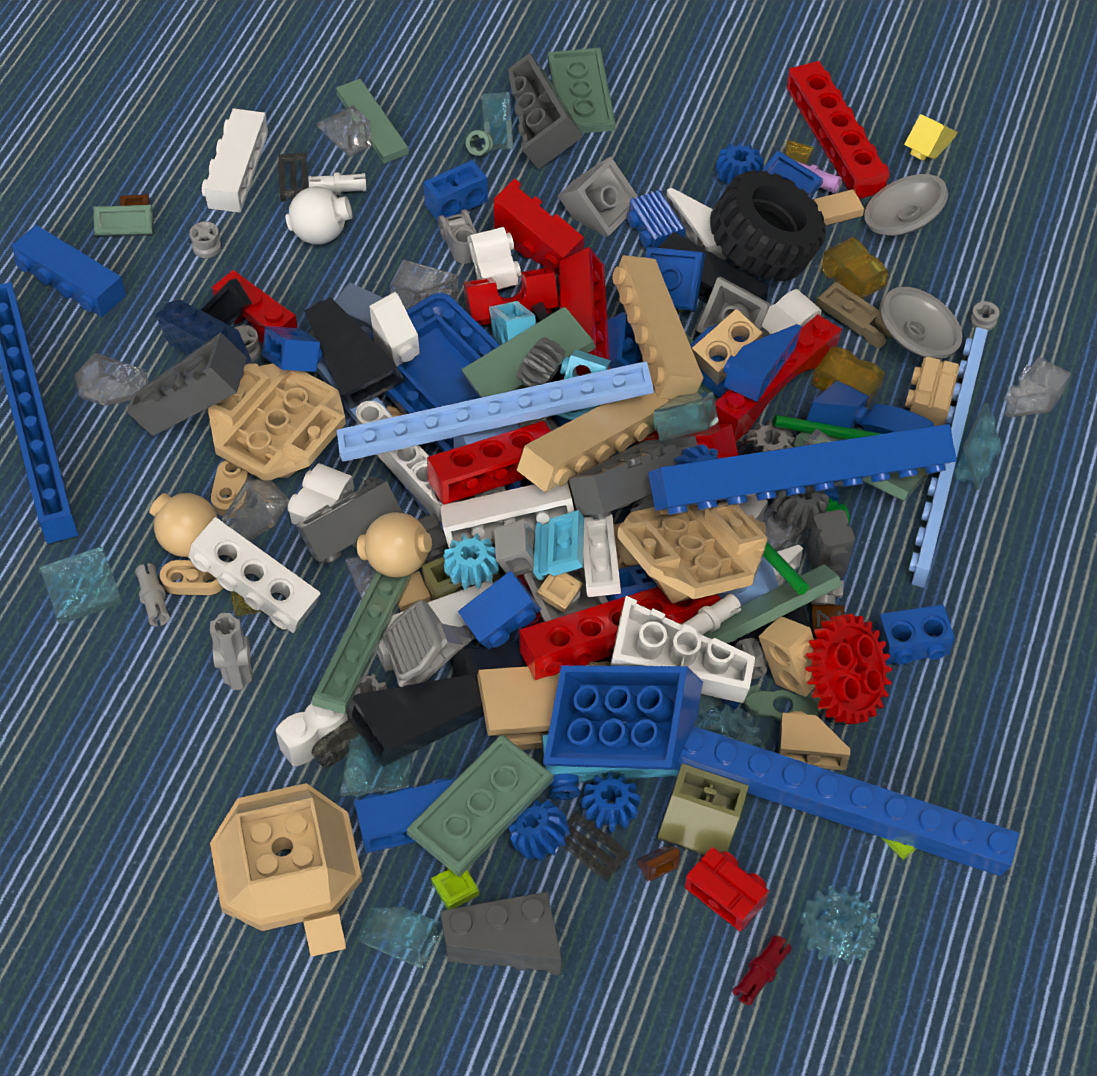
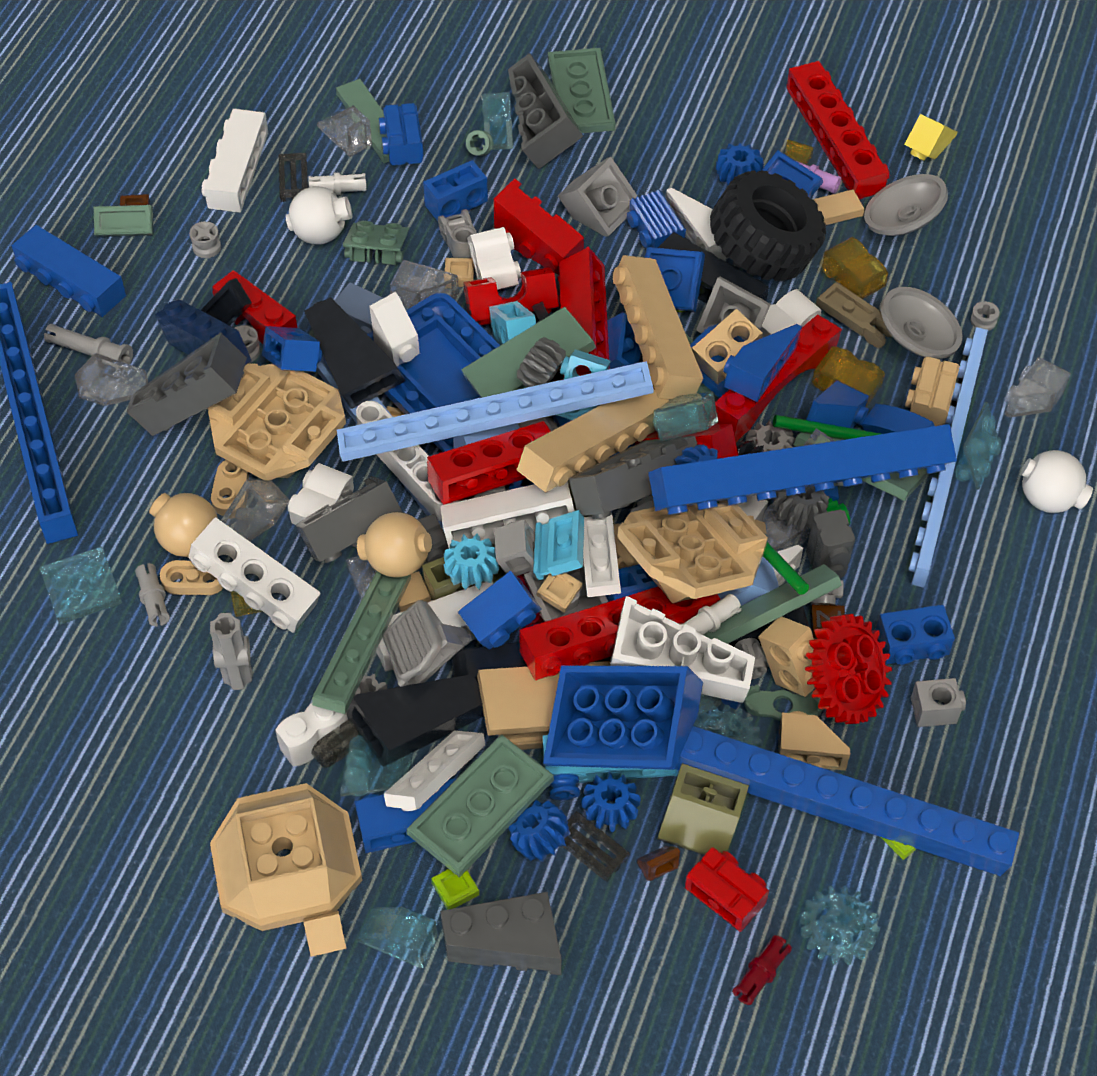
(88, 344): none -> light grey pin
(368, 236): none -> sand green hinge
(402, 133): none -> blue brick
(434, 770): none -> white plate
(462, 267): none -> tan tile
(929, 712): none -> light grey brick
(1055, 482): none -> white brick

